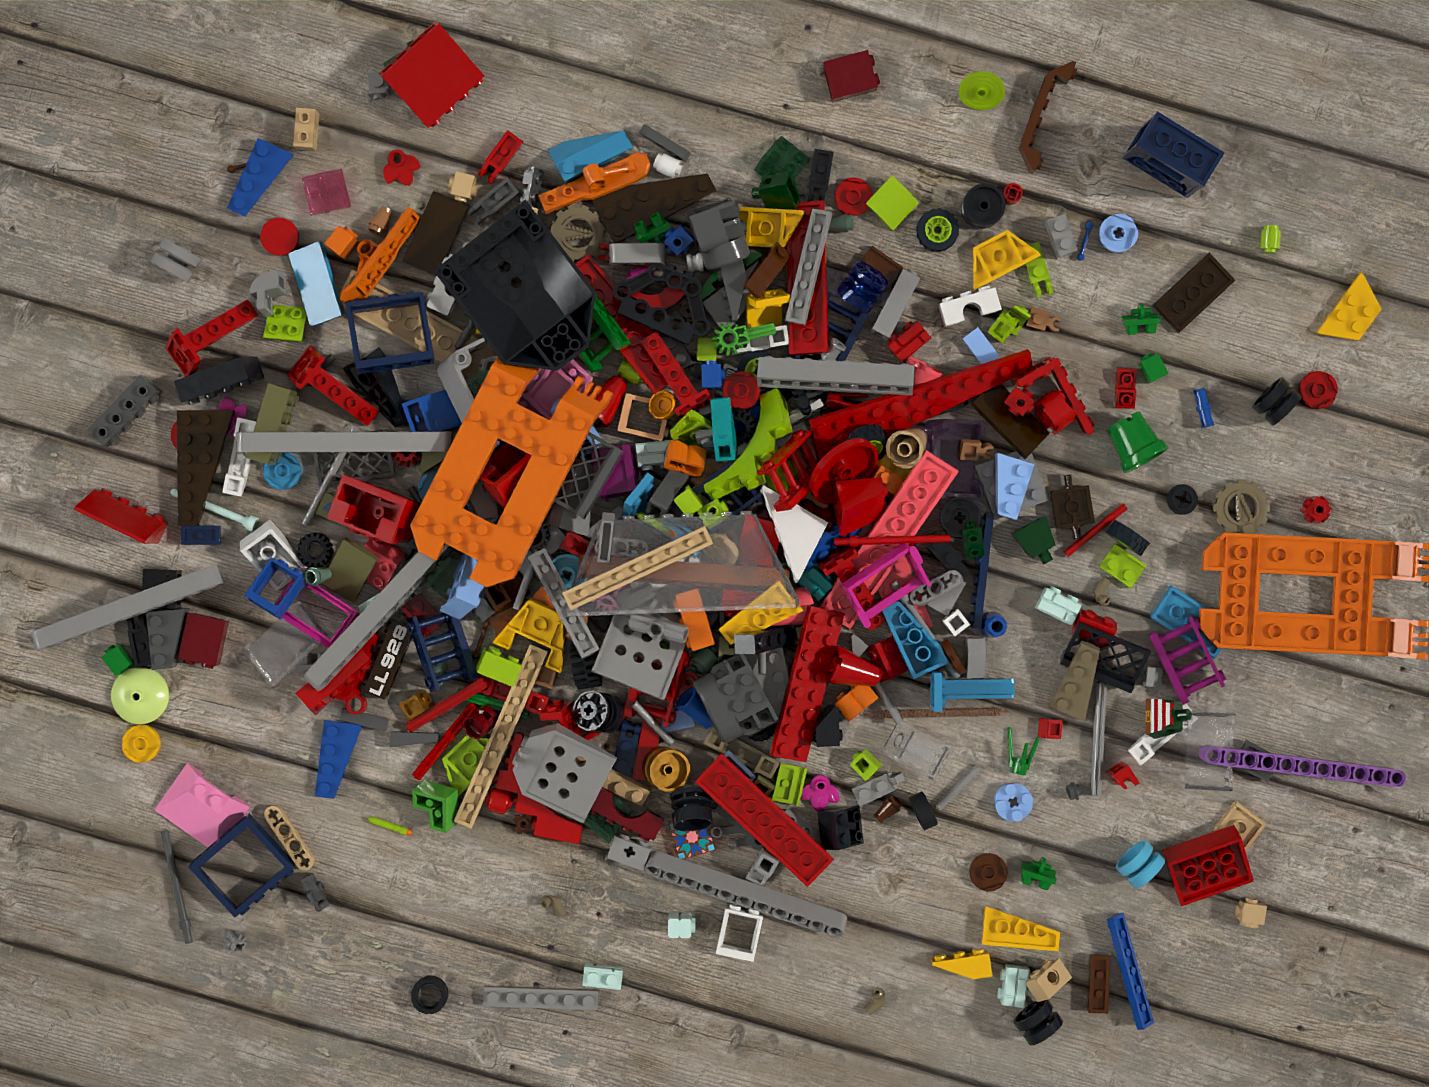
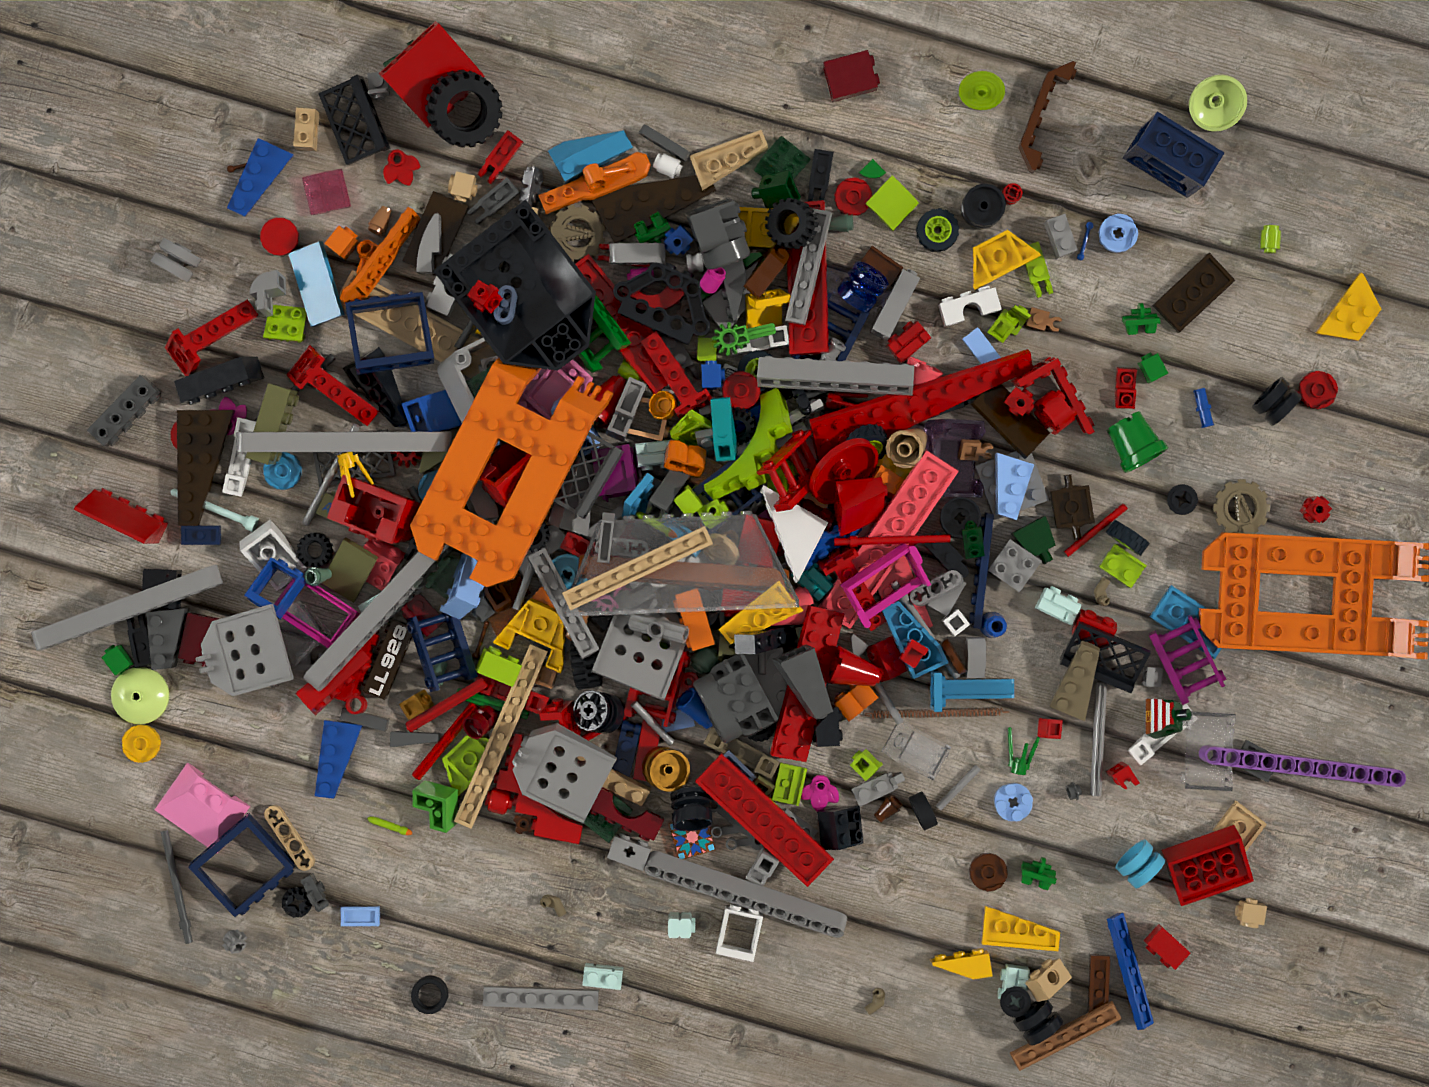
(222, 658): none -> light grey hinge
(288, 898): none -> black gear
(346, 461): none -> yellow plant
(360, 915): none -> light blue tile
(369, 113): none -> black fence
(429, 246): none -> light grey slope
(485, 296): none -> red brick
(486, 120): none -> black tyre
(506, 305): none -> sand blue plate
(626, 409): none -> light grey slope
(712, 280): none -> dark pink brick
(727, 157): none -> tan wing
(778, 216): none -> black tyre
(805, 679): none -> dark grey slope
(872, 170): none -> green tile
(913, 653): none -> red panel
(1013, 1010): none -> black gear
(1014, 565): none -> light grey hinge
(1067, 1035): none -> medium nougat tile
(1166, 946): none -> red brick
(1224, 111): none -> yellowish green dish

